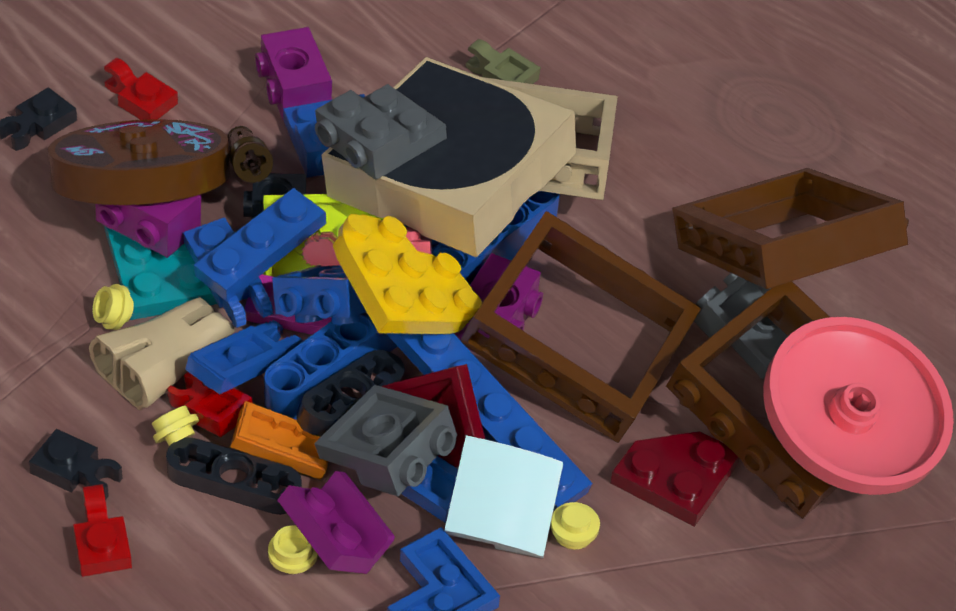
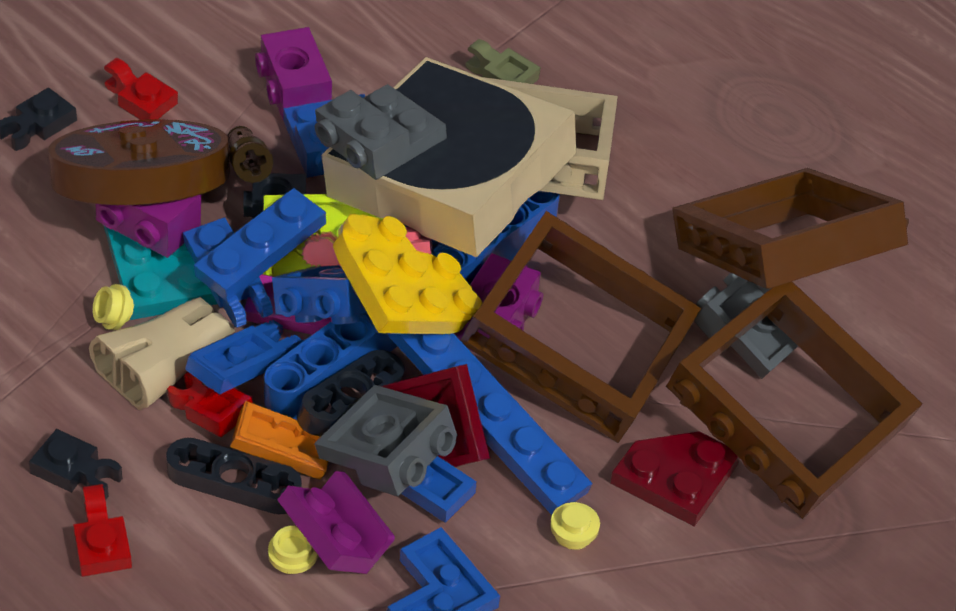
(174, 425): light yellow plate -> none
(504, 497): light aqua slope -> none
(858, 405): coral dish -> none

